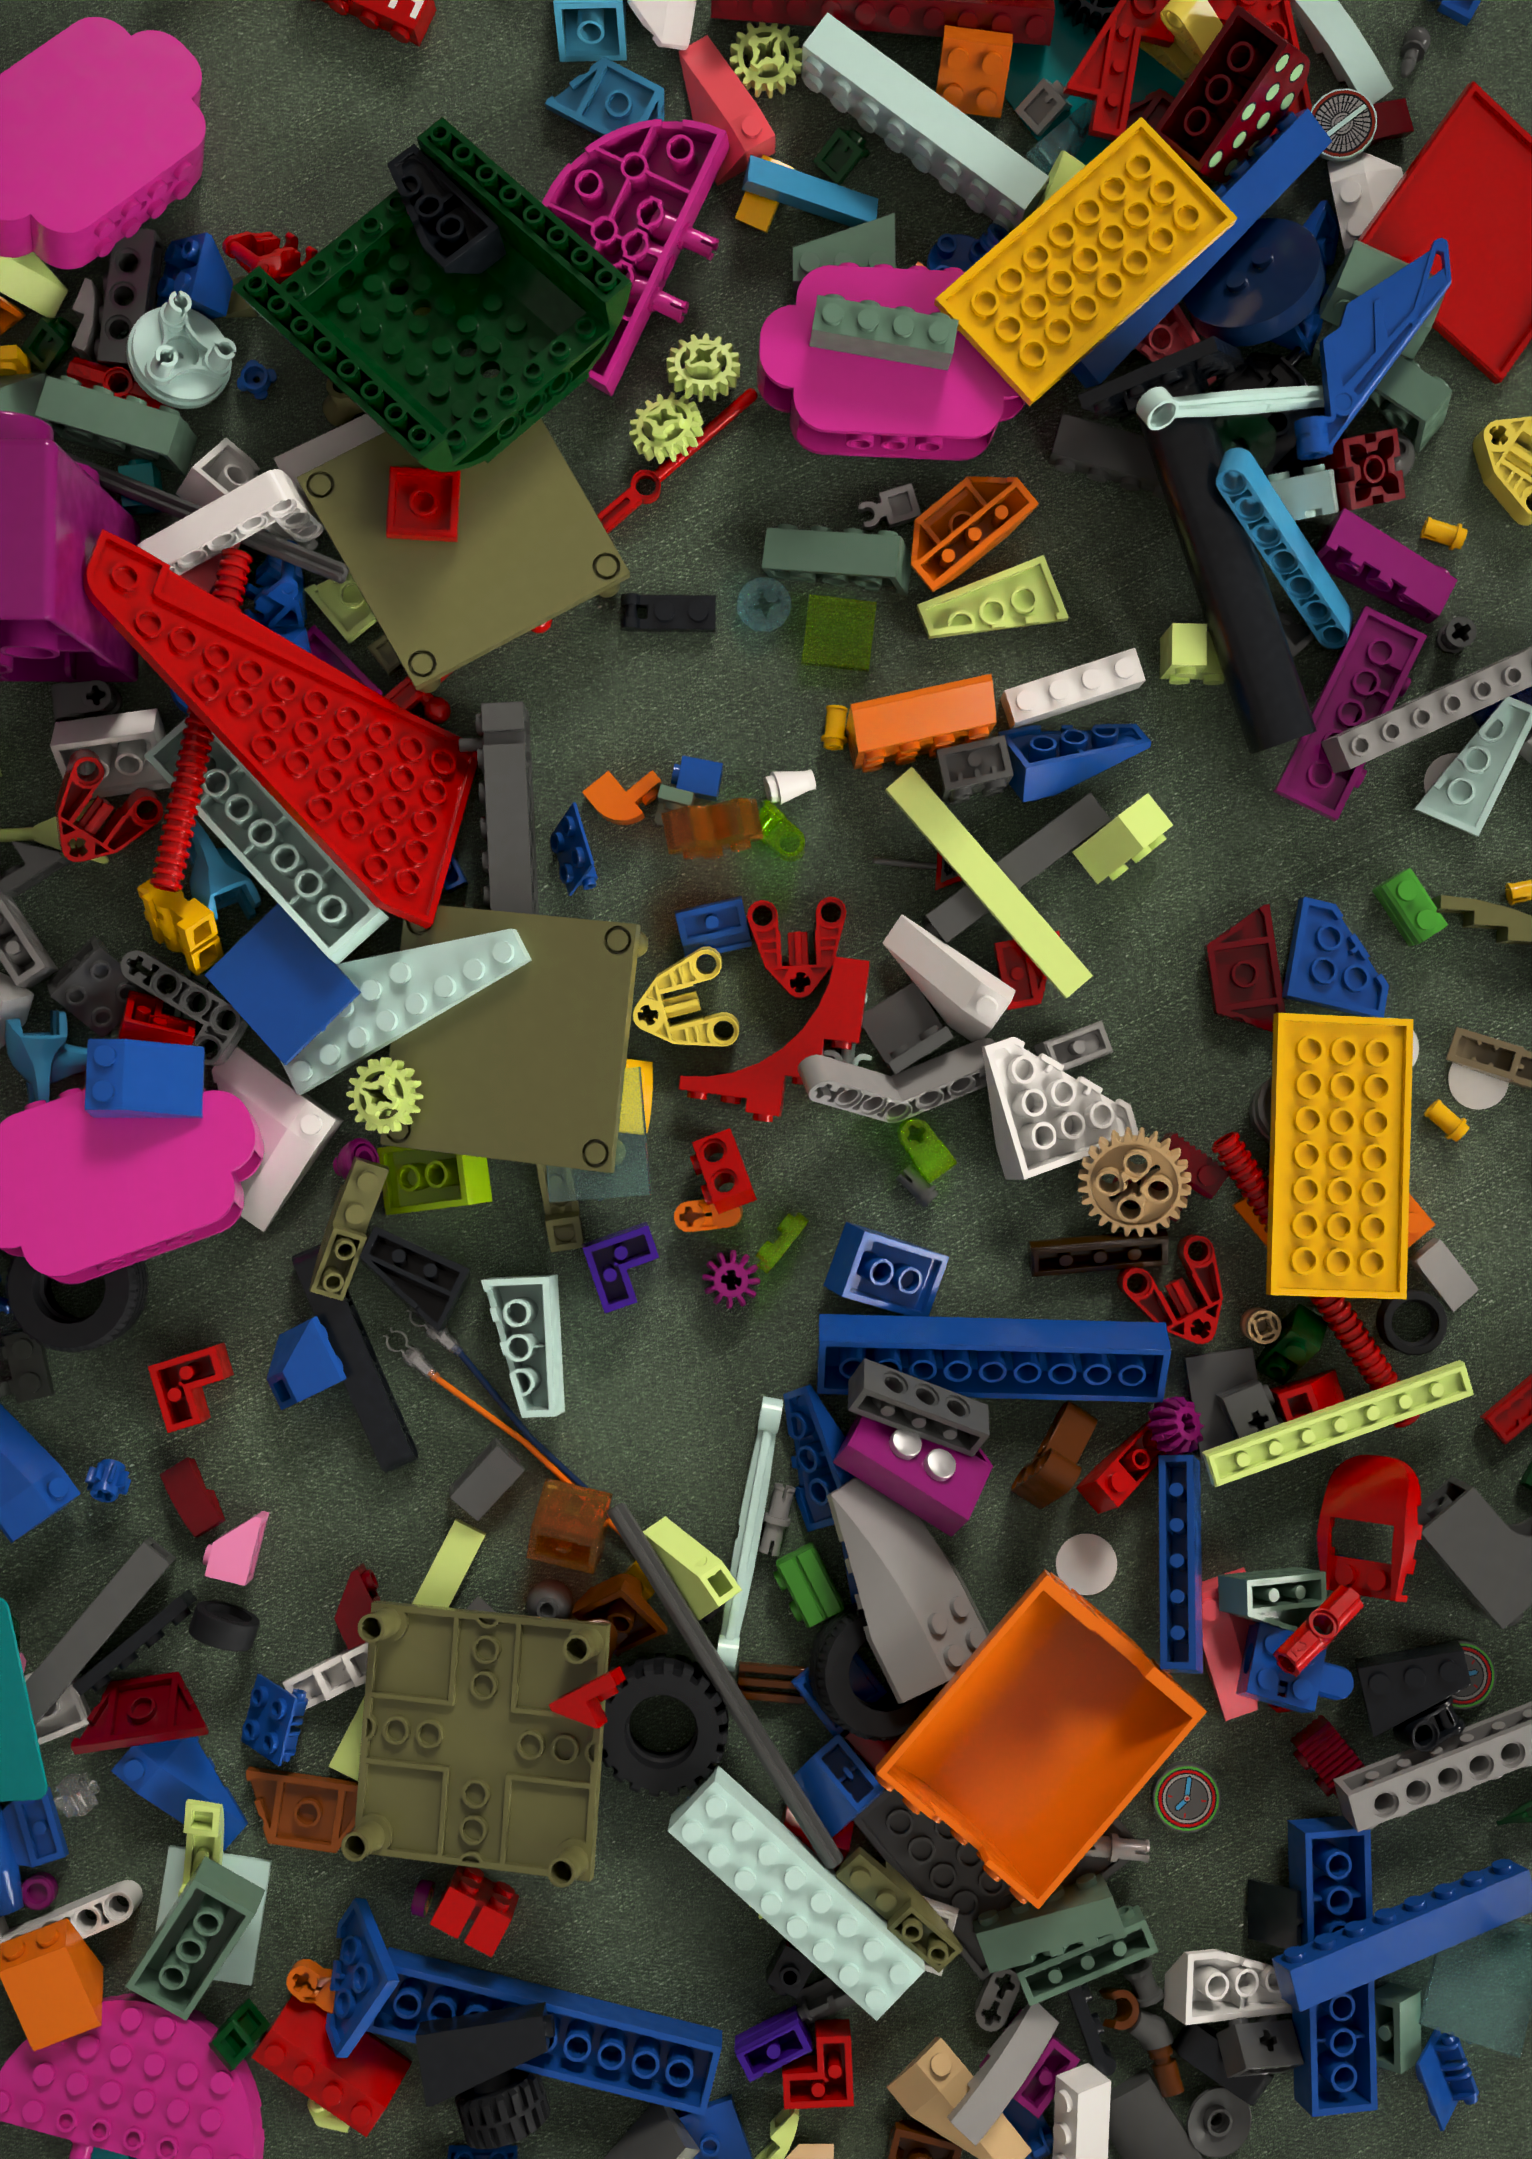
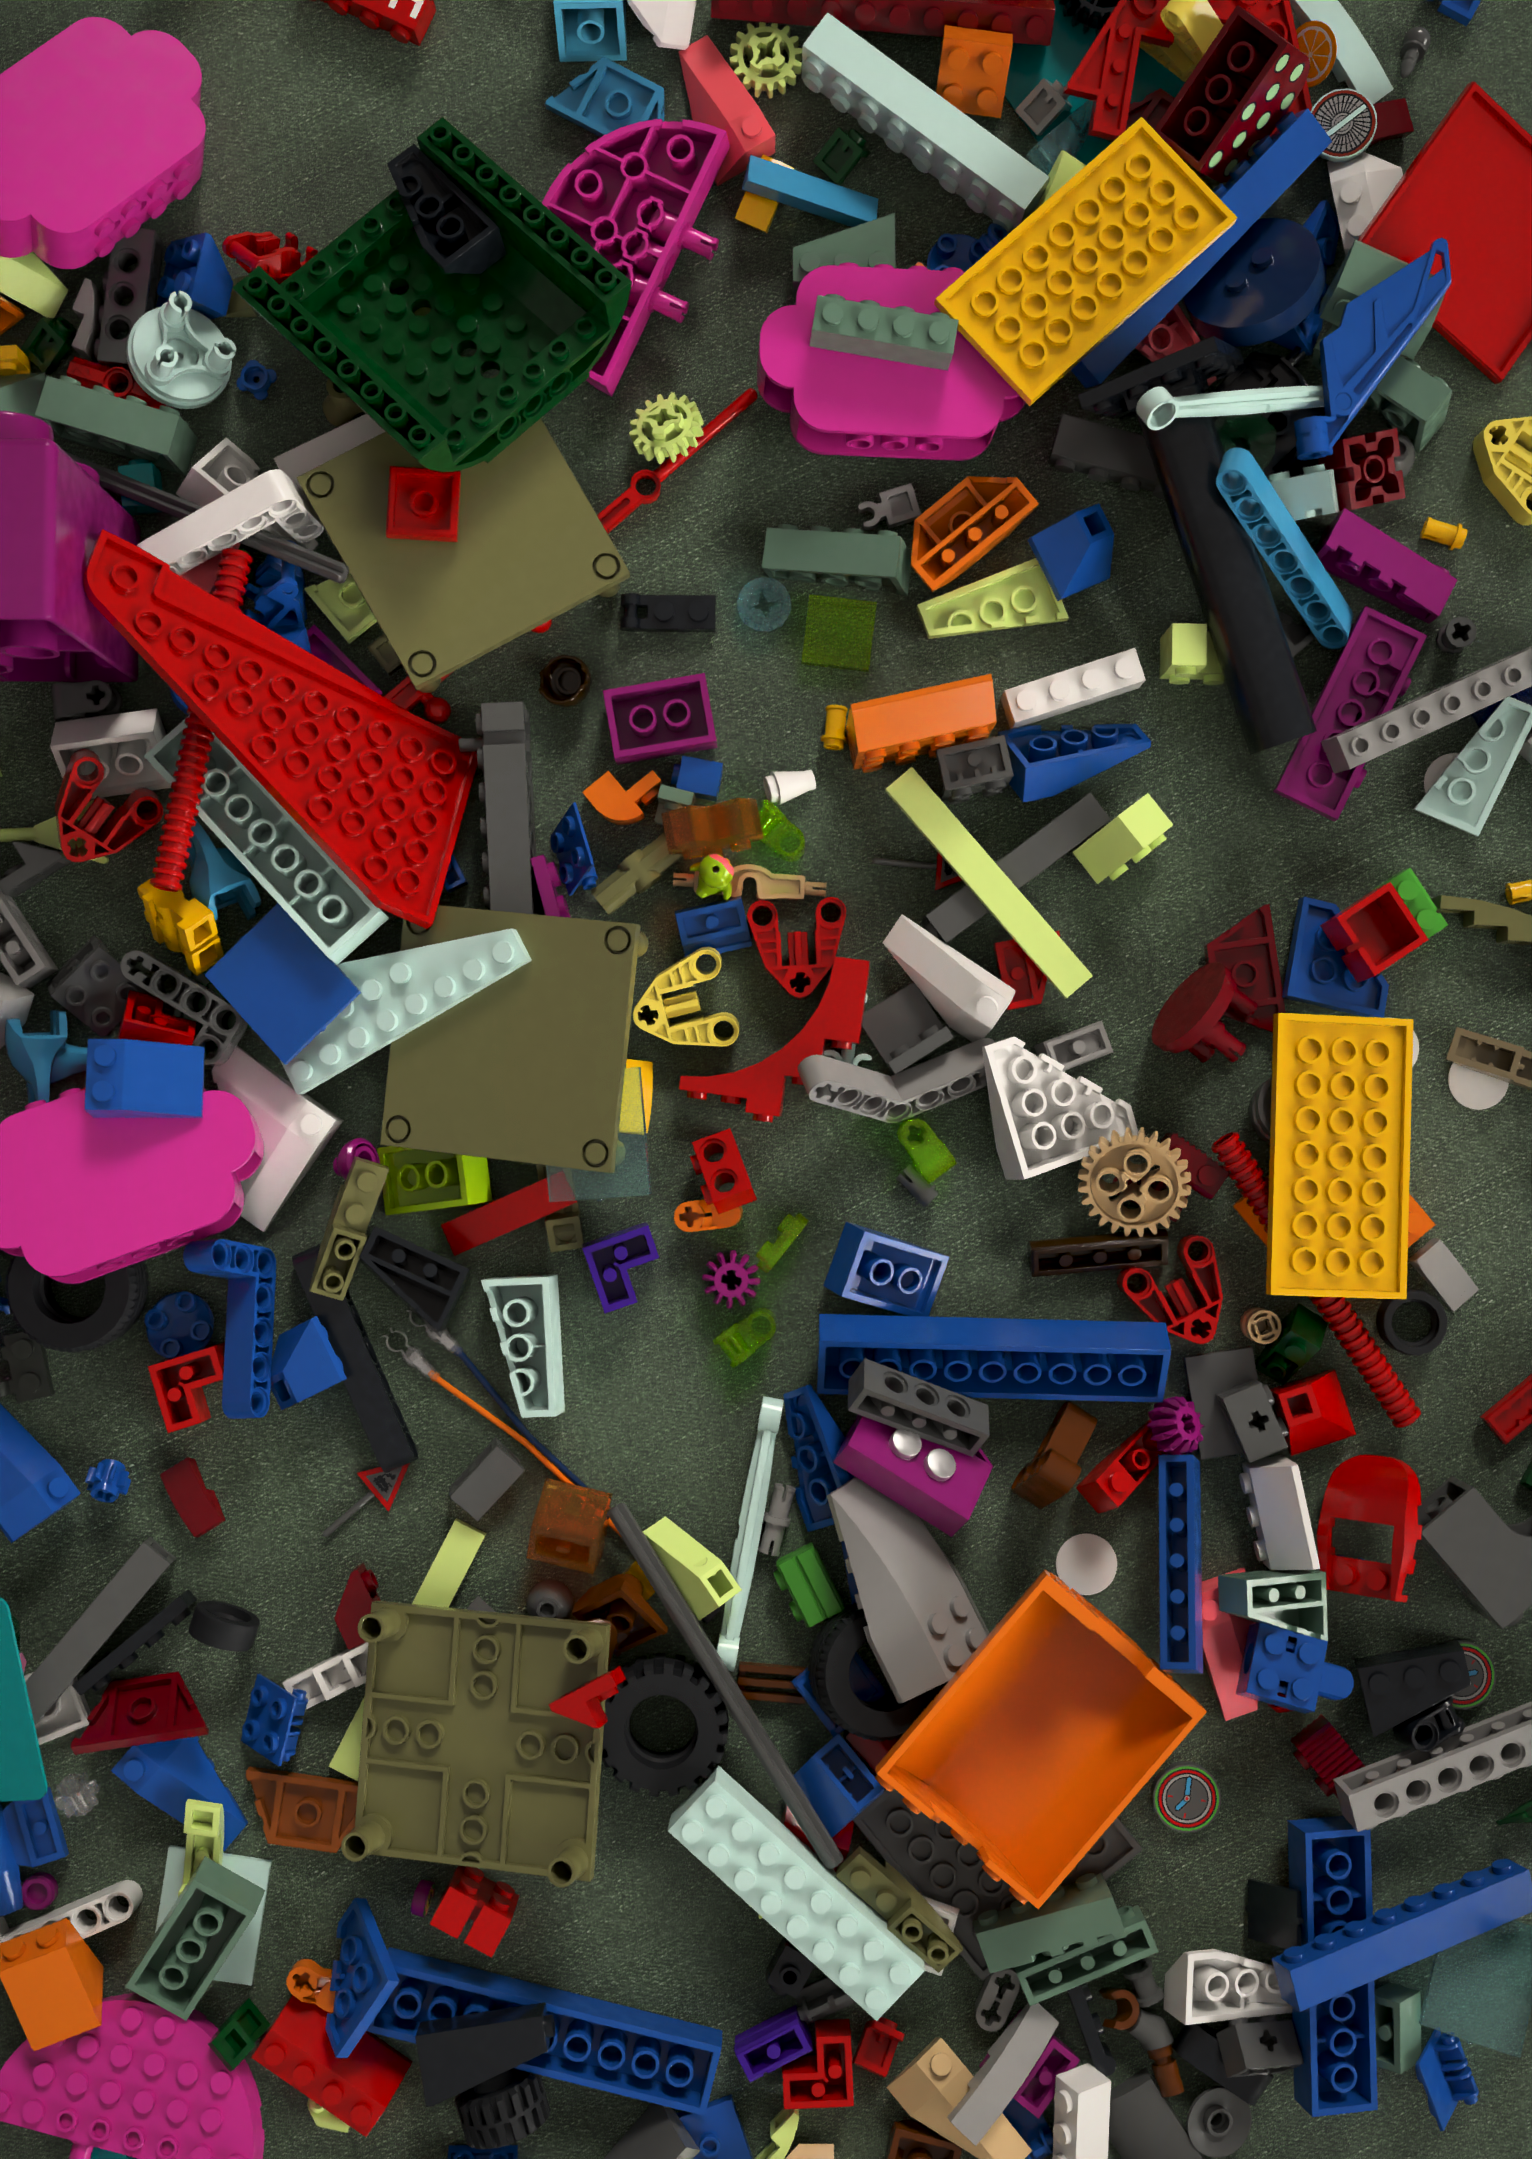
(179, 1324): none -> blue dish
(236, 1552): bright pink slope -> none
(248, 1319): none -> blue beam
(381, 1484): none -> piece
(395, 1085): yellowish green gear -> none
(501, 1217): none -> red slope
(548, 879): none -> magenta plate
(565, 681): none -> dark brown hair
(635, 874): none -> olive piece
(660, 719): none -> magenta brick
(703, 367): yellowish green gear -> none
(714, 883): none -> lime animal
(745, 1337): none -> clear neon green piece
(768, 885): none -> tan piece
(877, 2046): none -> red bracket
(1075, 551): none -> blue slope
(1120, 1848): light grey pin -> none
(1194, 1014): none -> dark red piece
(1279, 1514): none -> white slope
(1306, 1642): red piece -> none
(1320, 46): none -> light orange sticker
(1337, 1423): yellowish green tile -> none
(1374, 932): none -> red piece
(1446, 1120): yellow pin -> none

